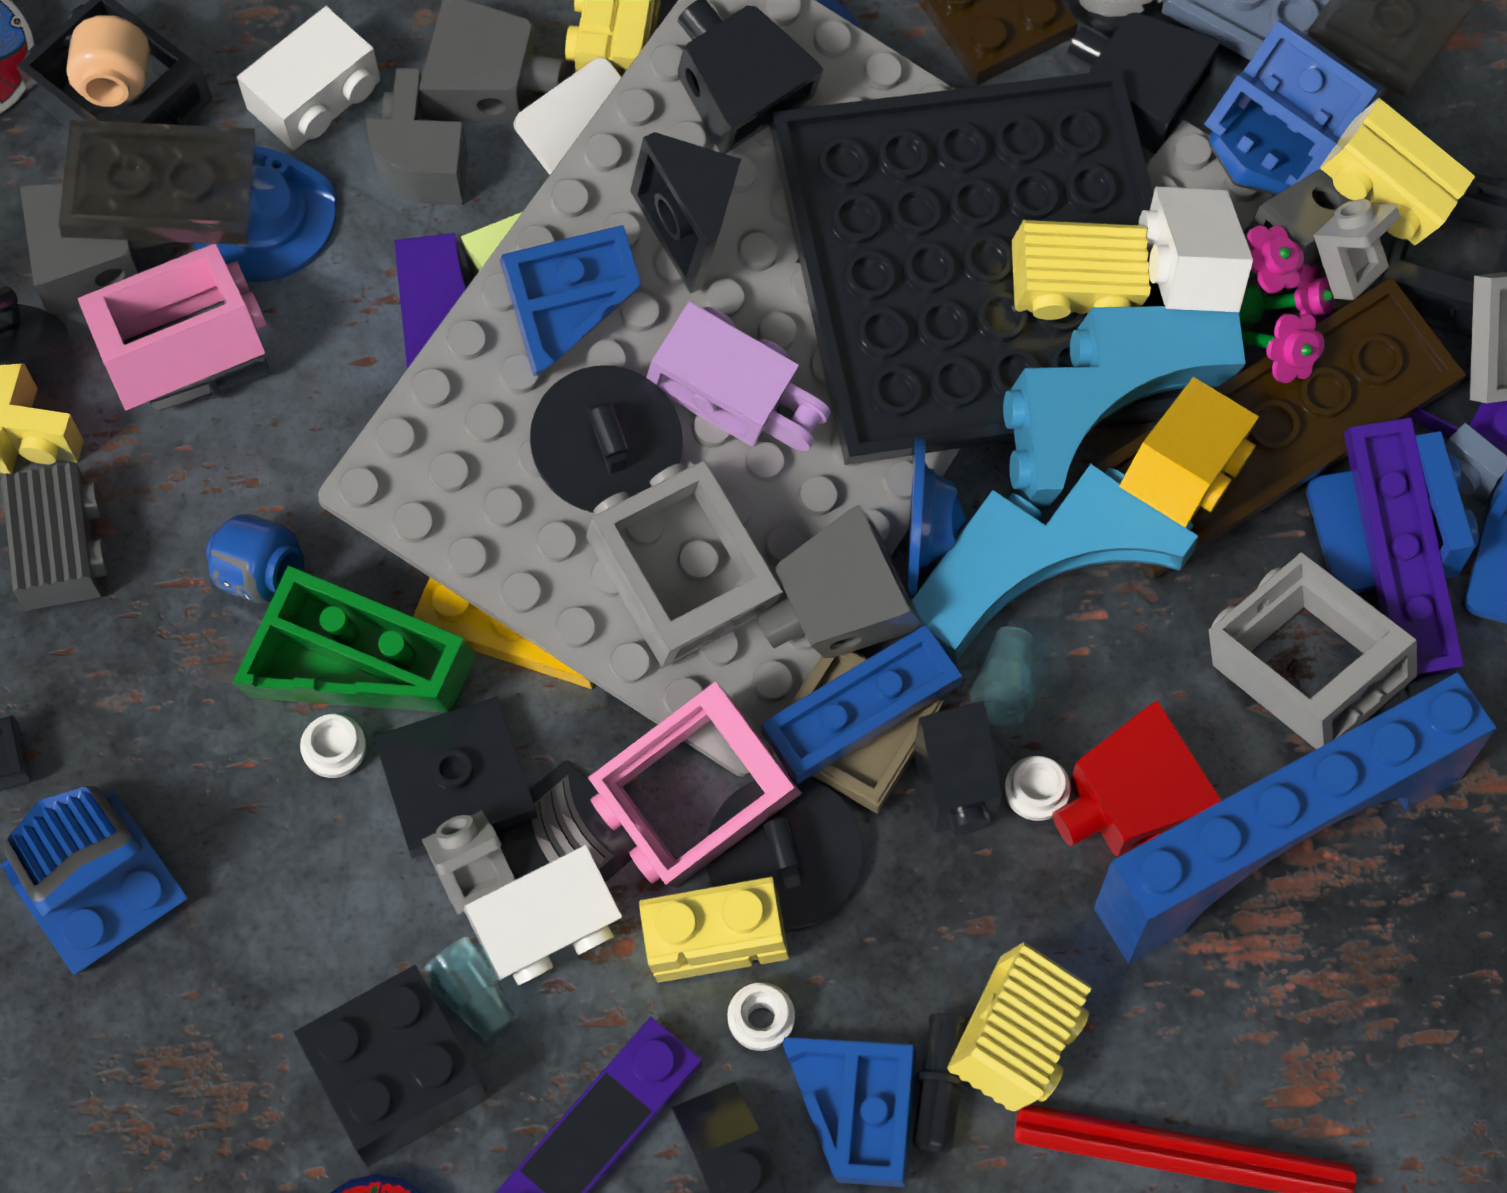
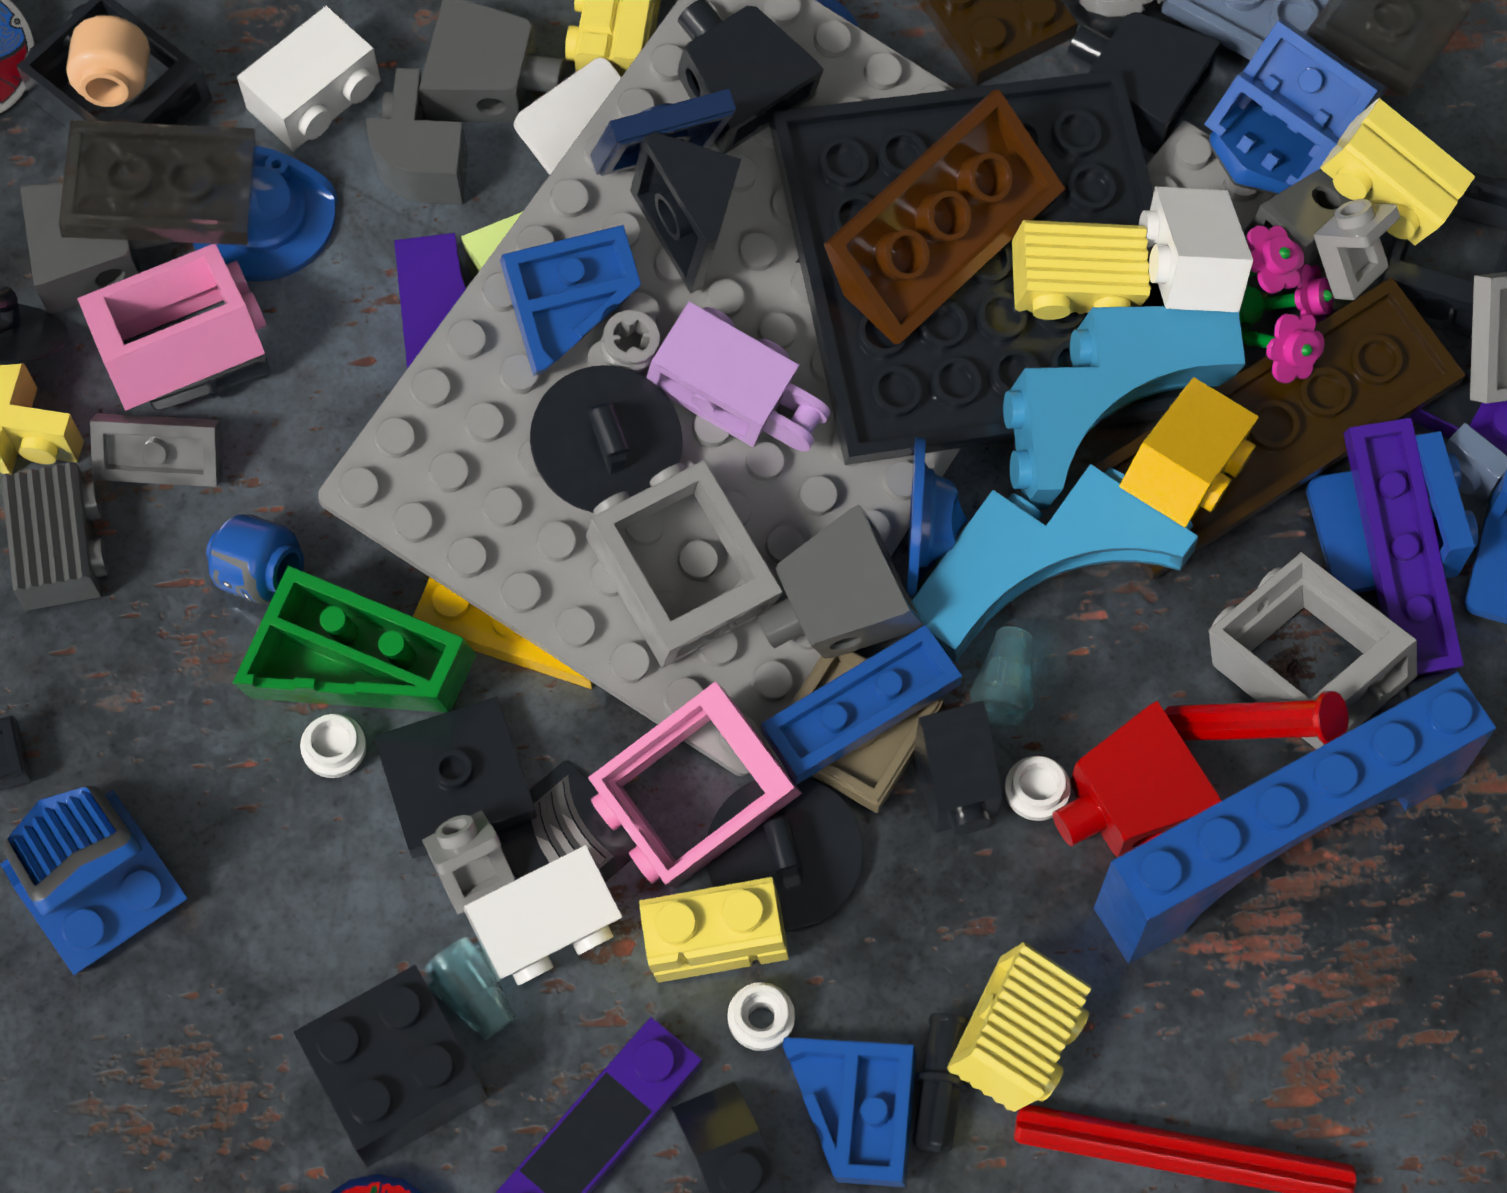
(156, 450): none -> flat silver plate
(625, 324): none -> light grey bush
(690, 120): none -> dark blue plate
(942, 218): none -> reddish brown slope
(1318, 718): none -> red axle

